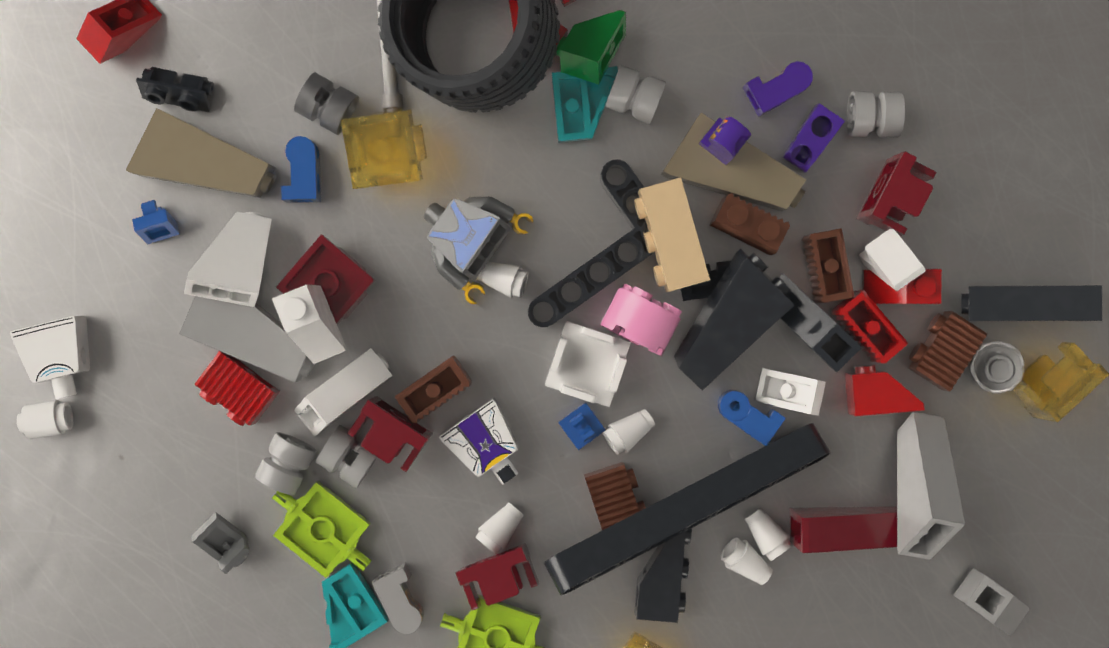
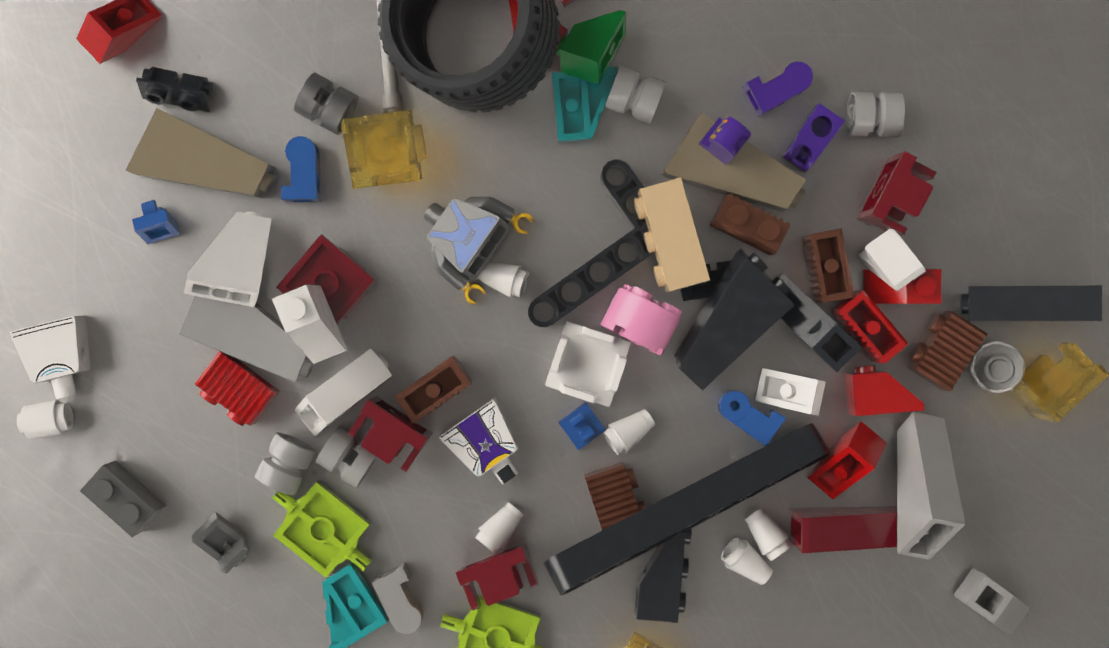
(123, 498): none -> dark grey brick
(850, 460): none -> red slope

